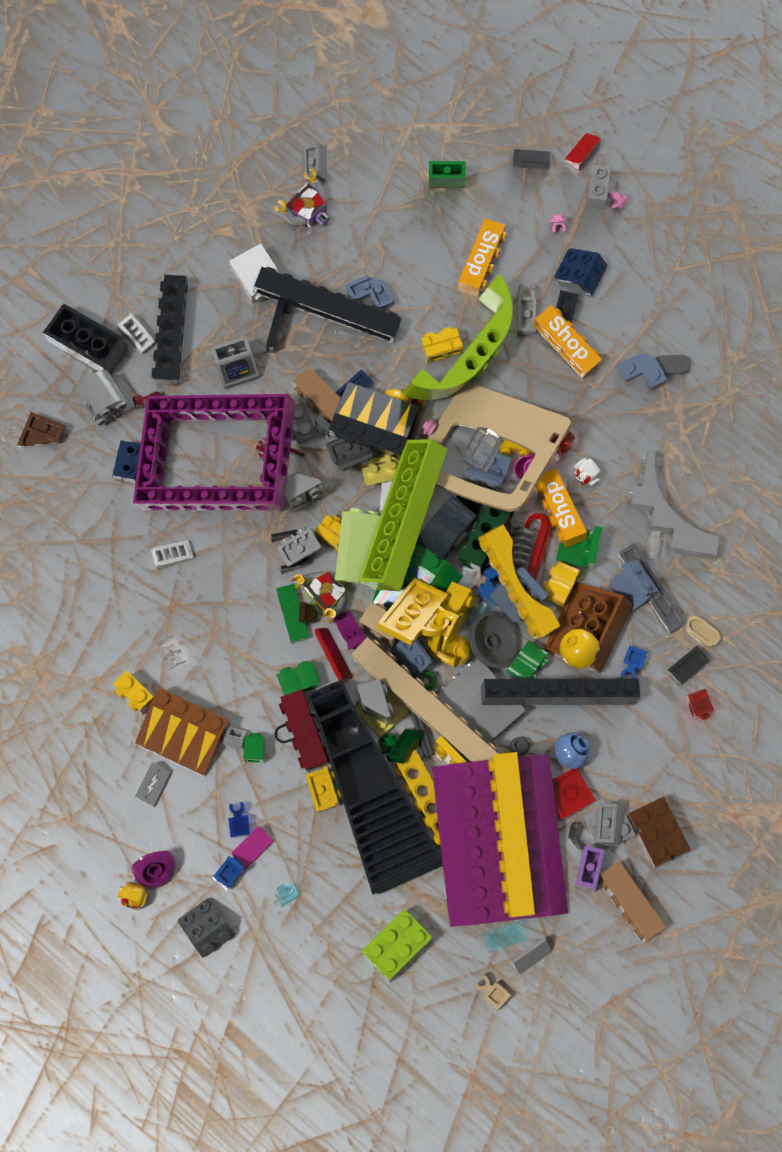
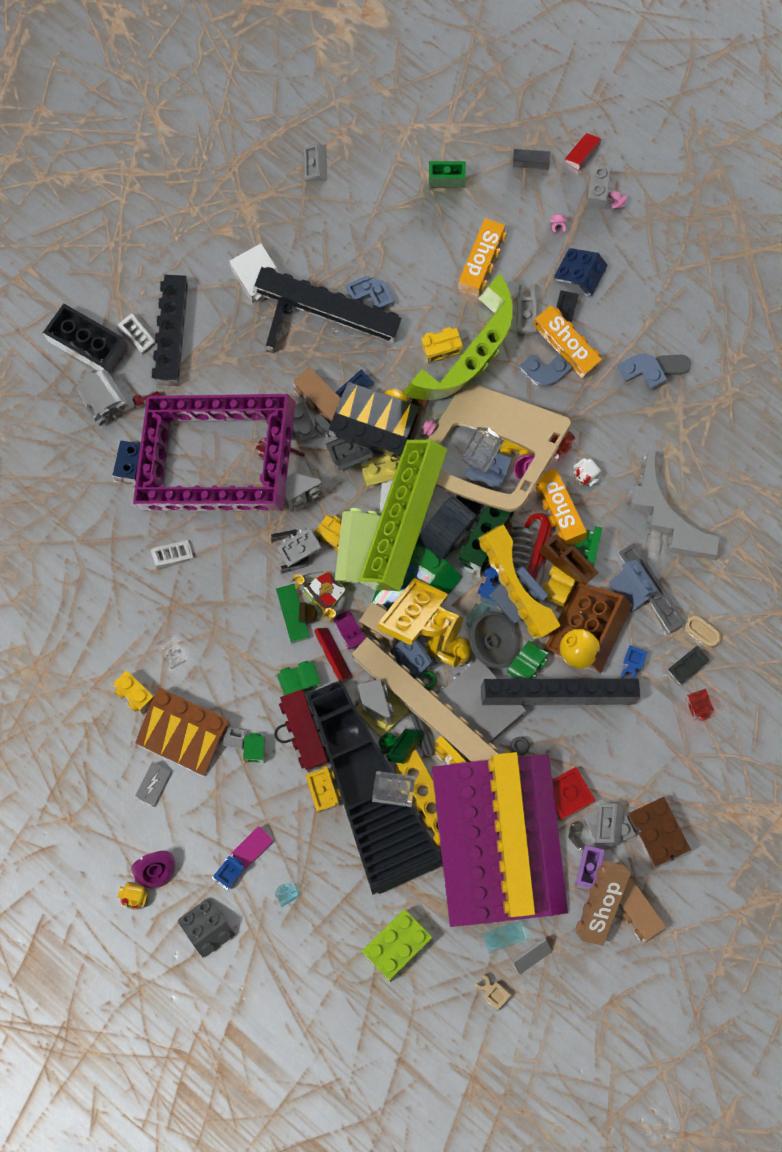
(41, 431): reddish brown wing -> none
(234, 361): light grey slope -> none
(238, 824): clear blue plate -> none
(306, 205): torso -> none
(393, 789): none -> clear brick
(459, 600): yellow brick -> none
(542, 374): none -> sand blue plate
(568, 560): none -> reddish brown slope
(572, 751): medium blue plant -> none
(602, 902): none -> medium nougat brick

